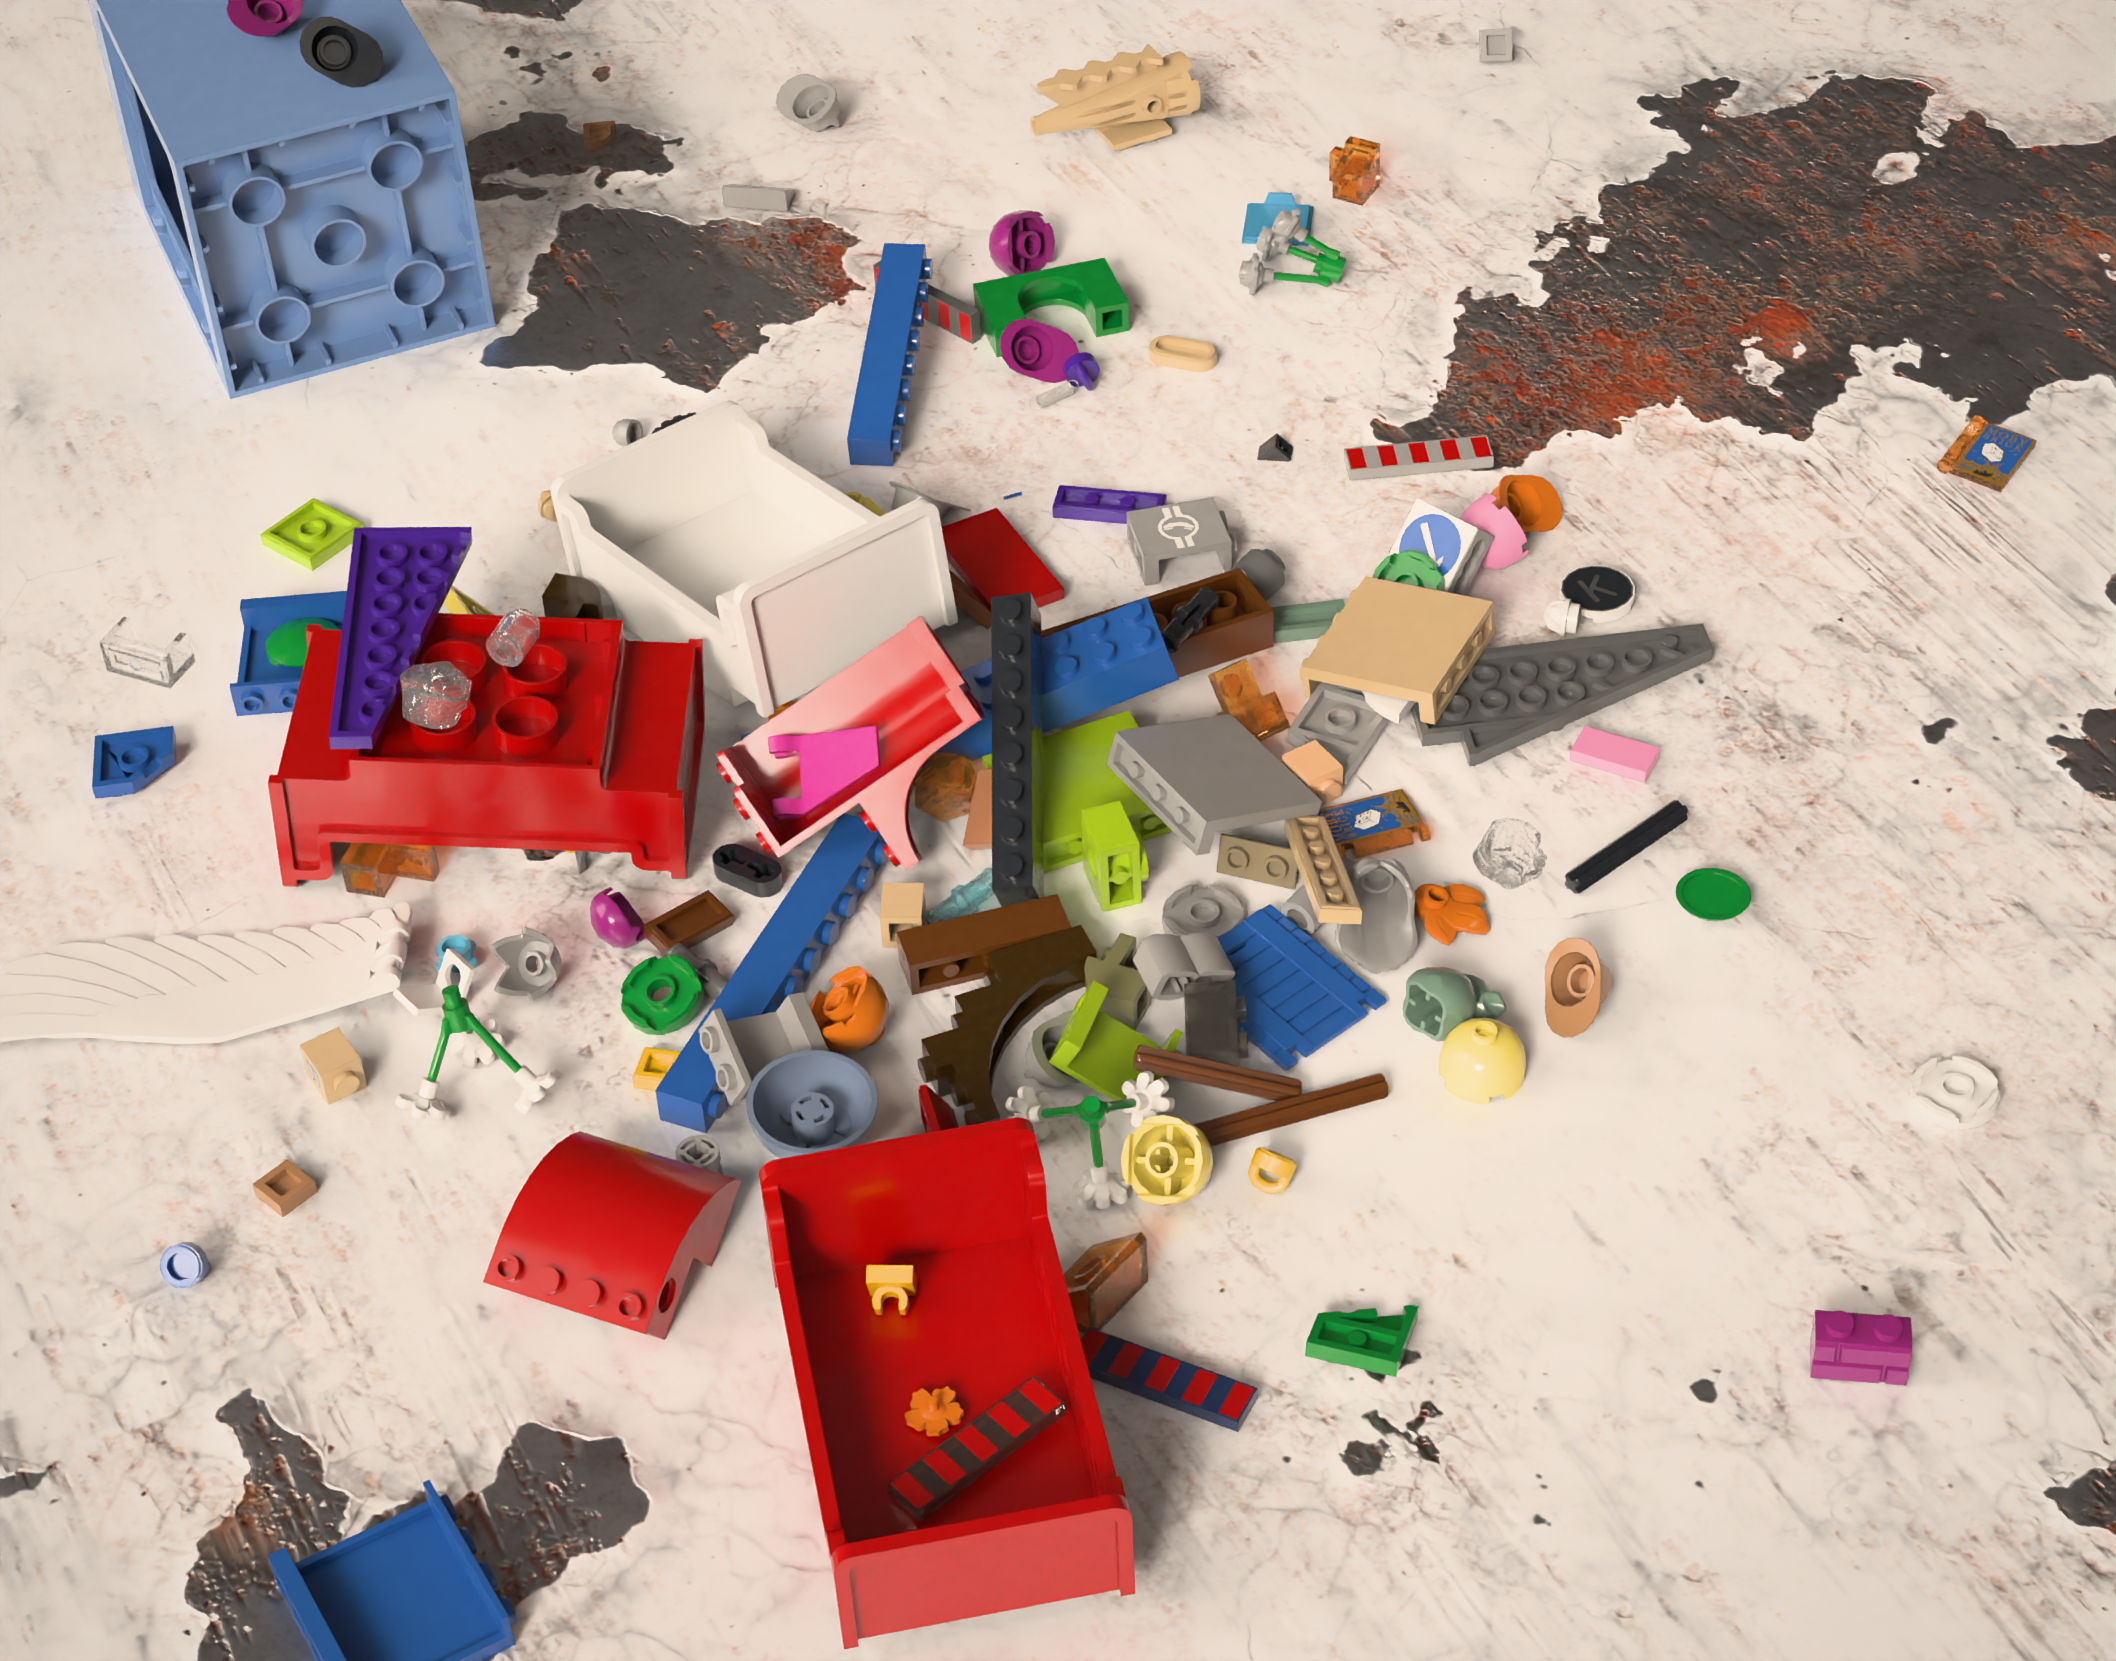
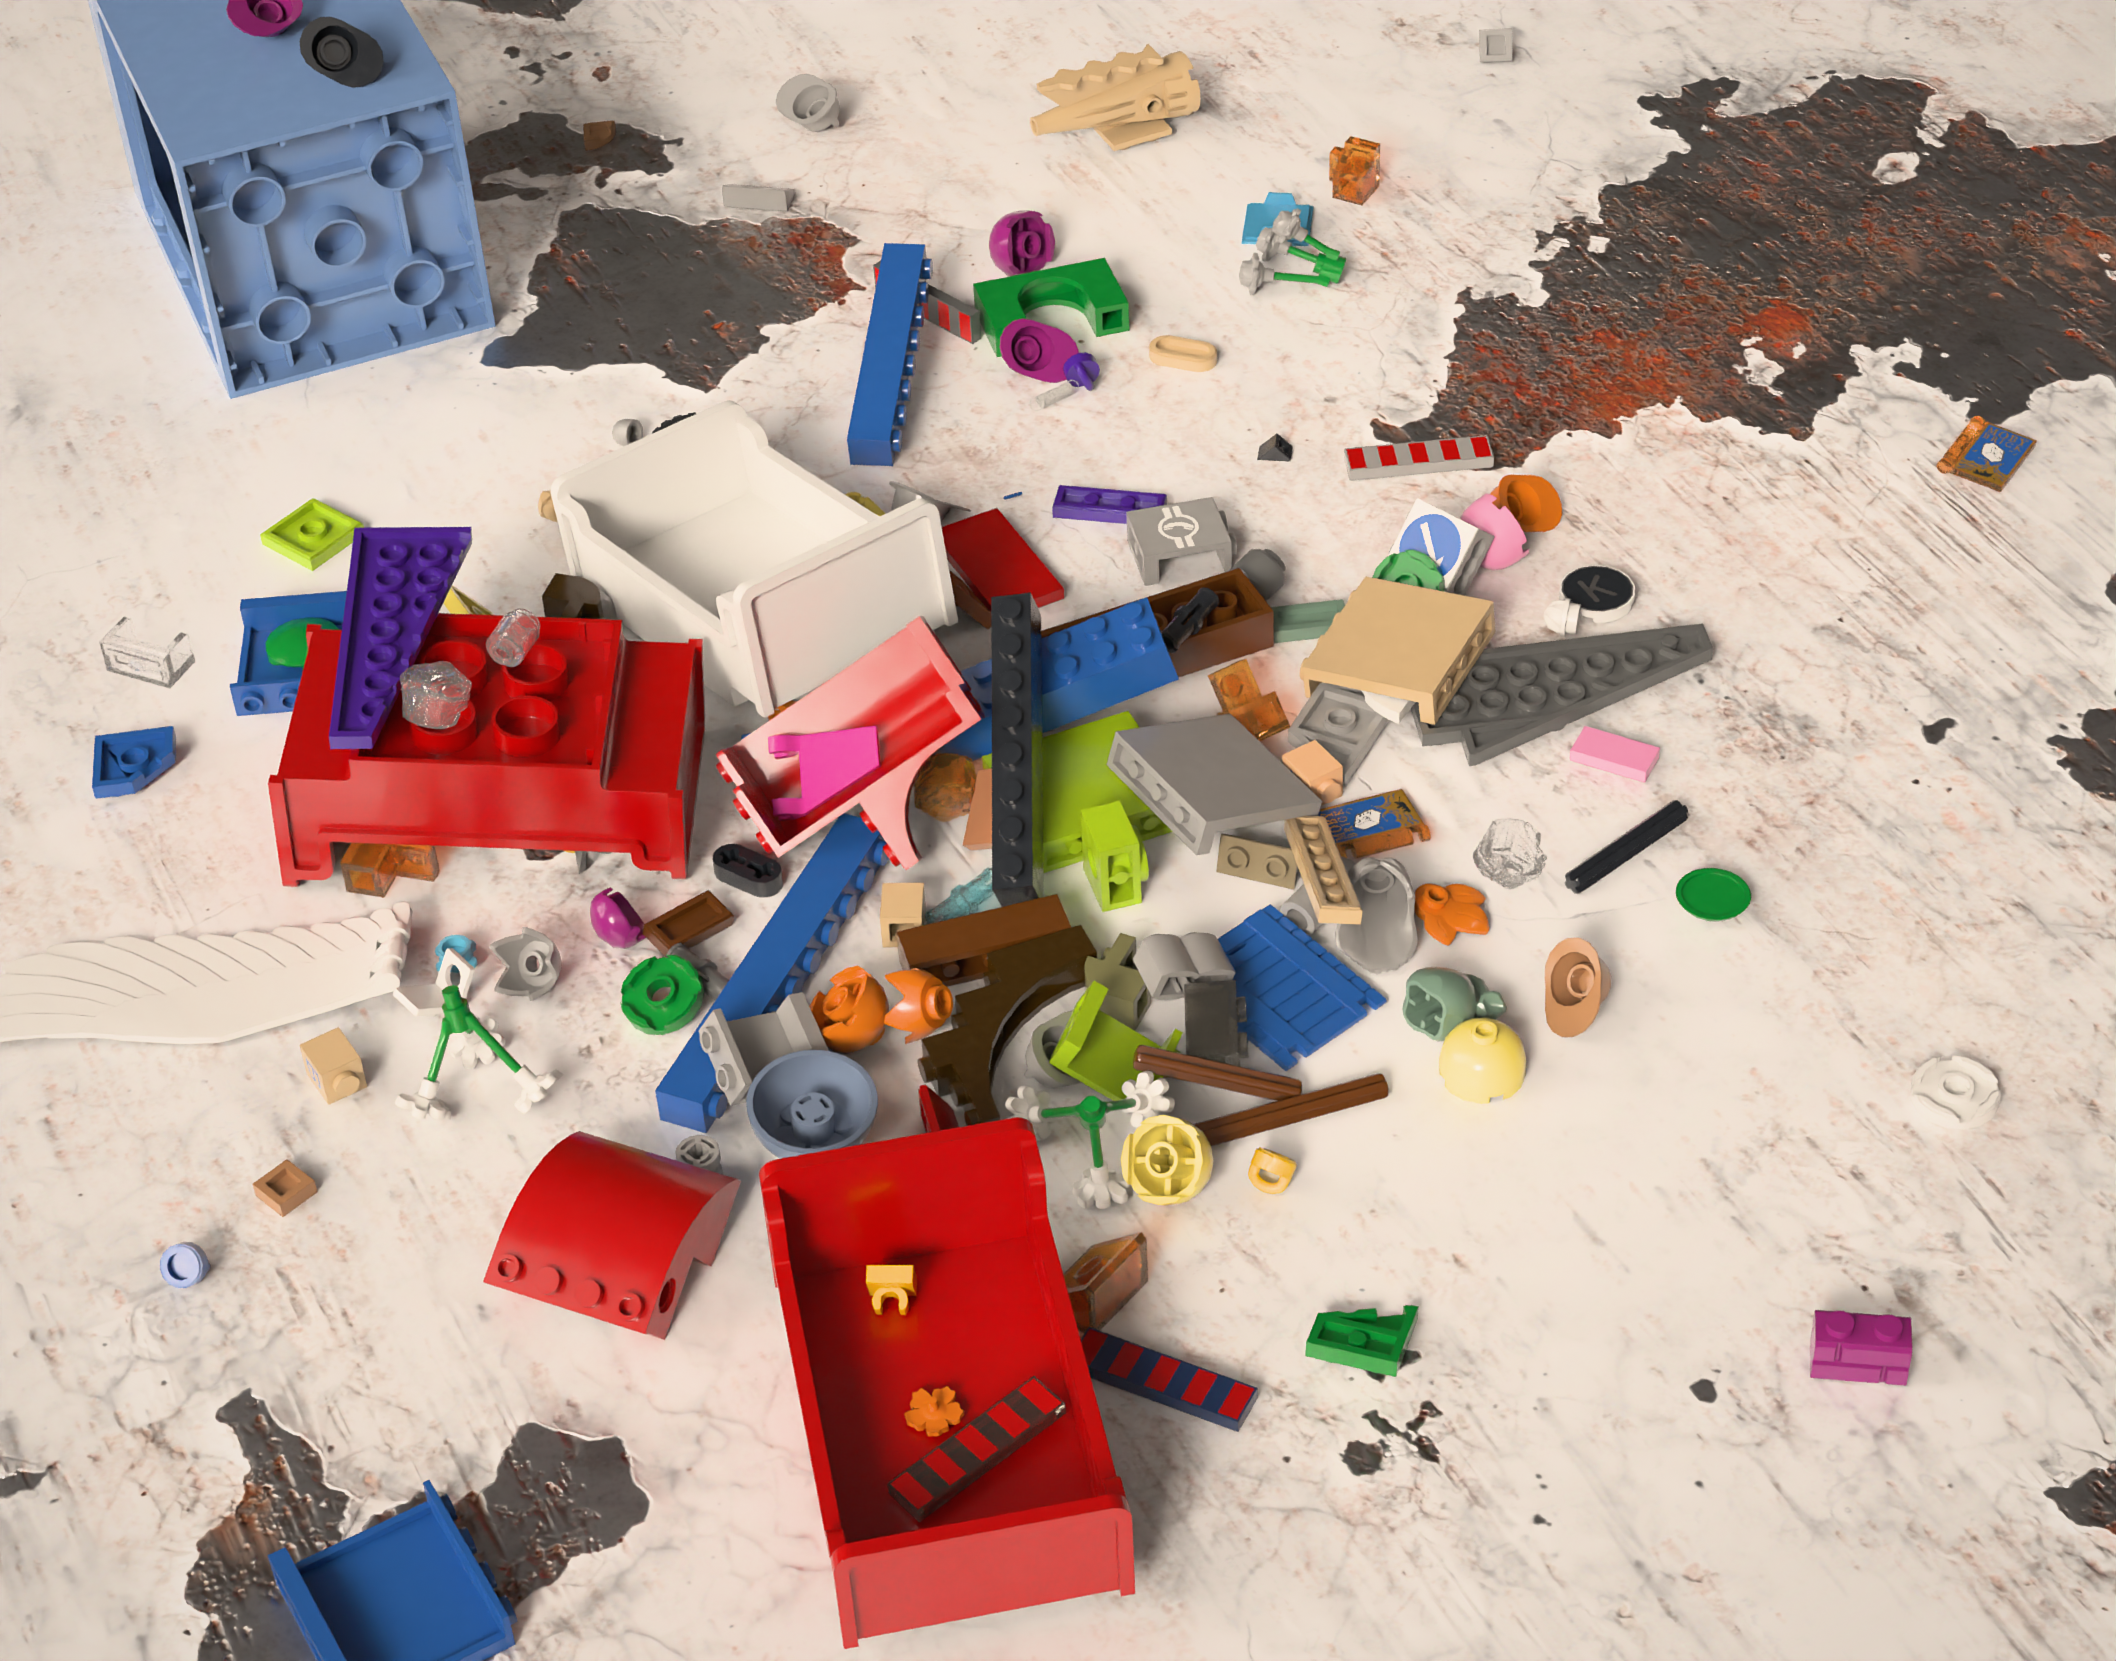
(653, 1067): yellow tile -> none
(924, 1004): none -> orange piece
(1202, 911): light grey tile -> none

